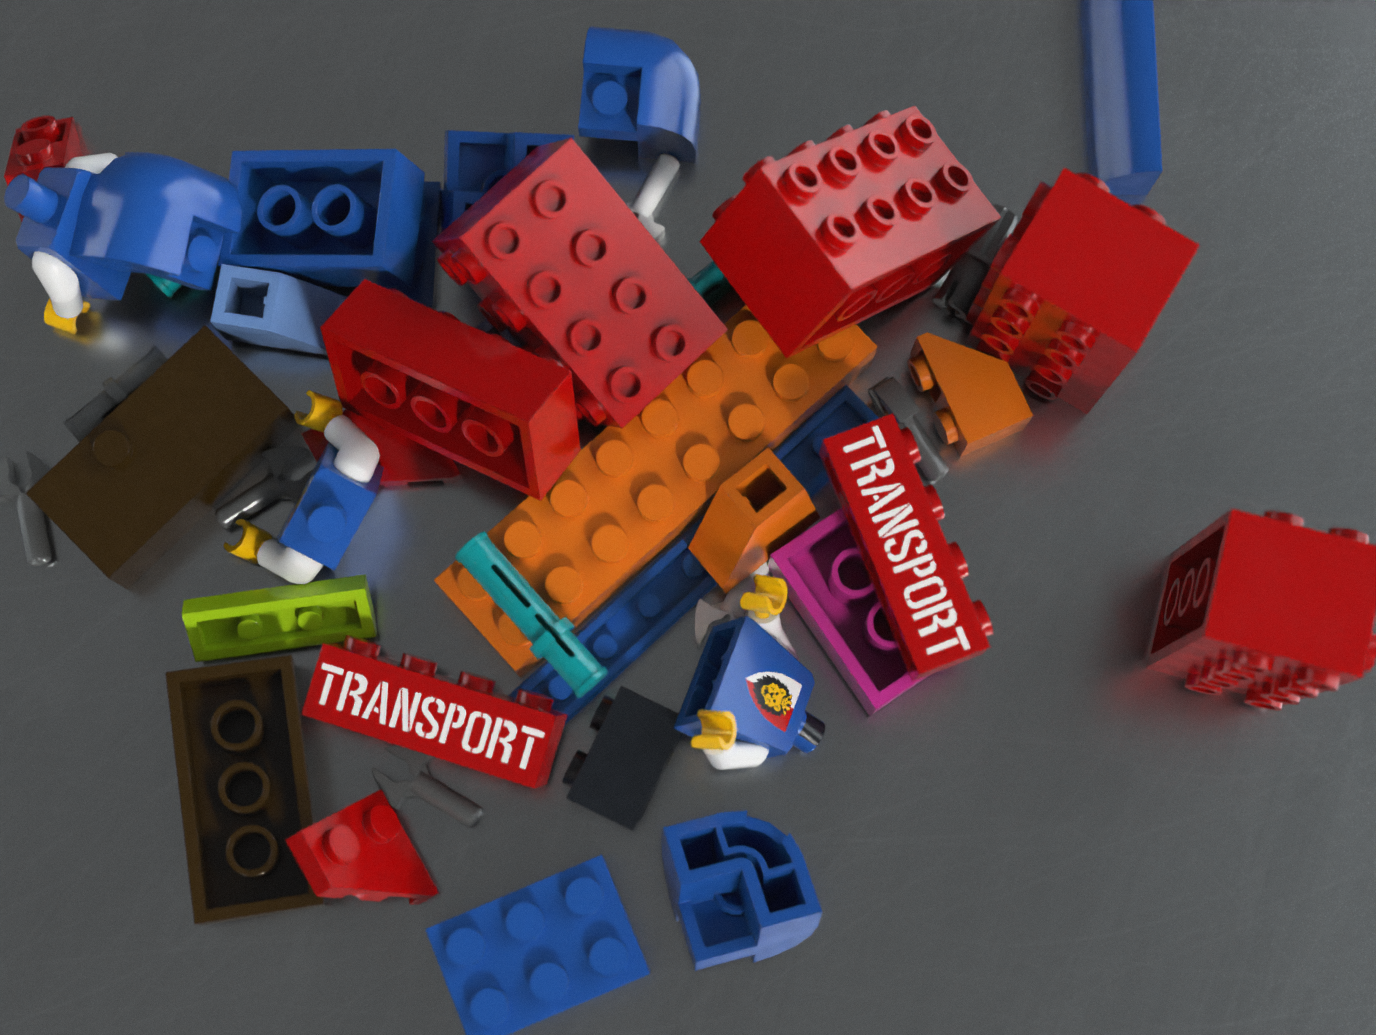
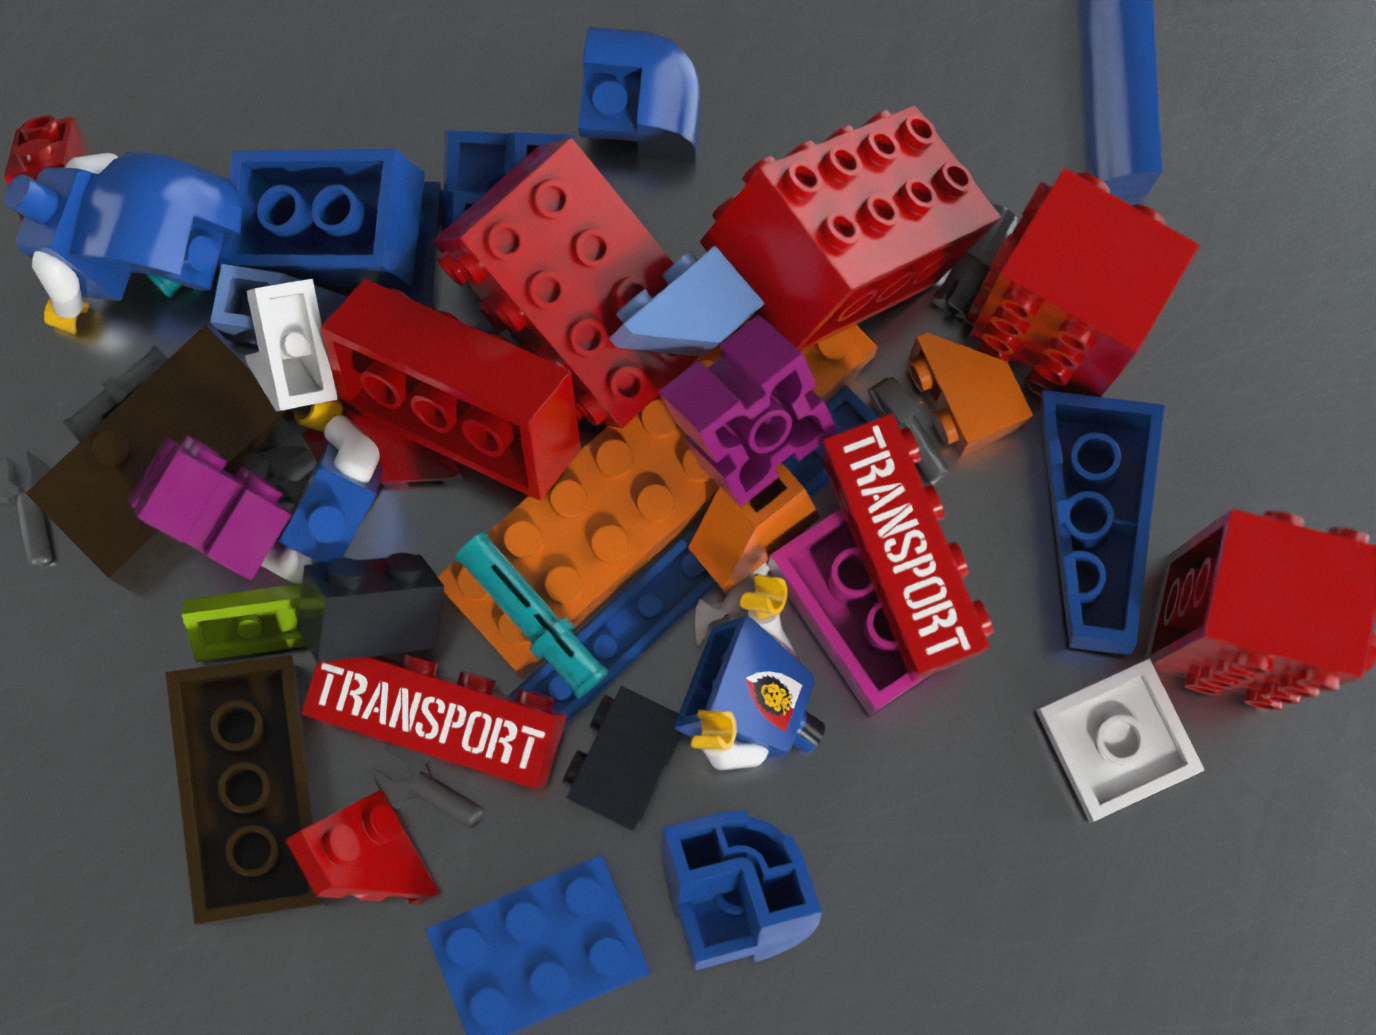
(208, 507): none -> magenta brick
(291, 347): none -> white slope
(369, 607): none -> black brick
(652, 192): white bar -> none
(693, 312): none -> medium blue slope
(749, 410): none -> magenta brick
(1102, 500): none -> blue wedge
(1120, 740): none -> white plate

